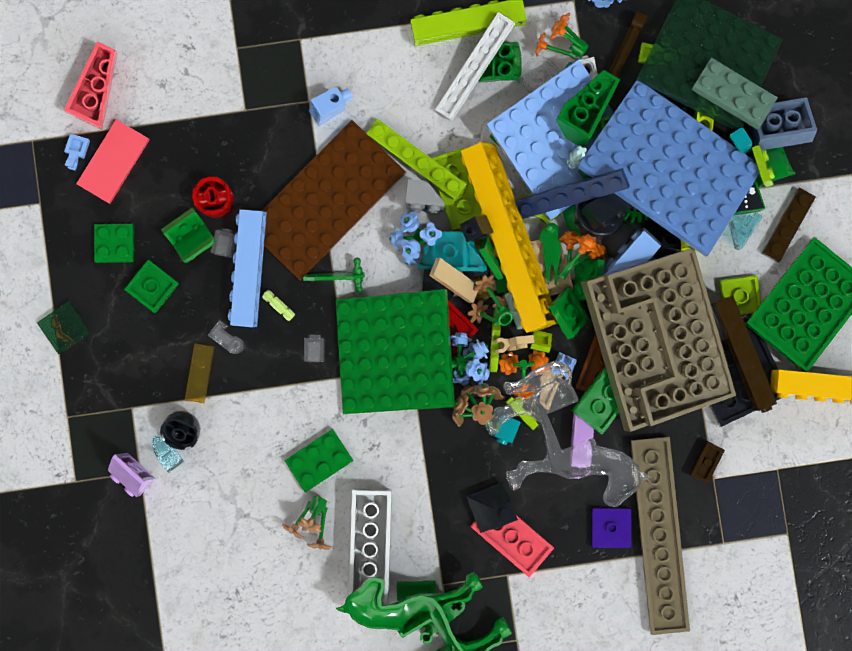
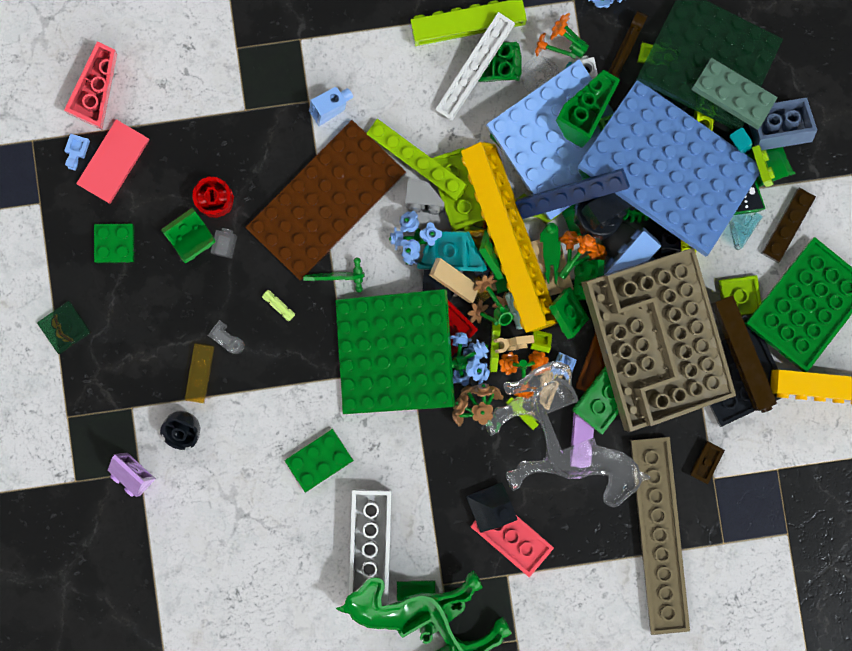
(151, 286): green plate -> none
(166, 454): clear light blue plate -> none
(248, 268): light blue brick -> none
(314, 349): clear brick -> none
(316, 506): plant -> none
(476, 228): black brick -> none
(507, 431): teal brick -> none
(576, 157): light aqua axle -> none
(611, 527): dark purple plate -> none

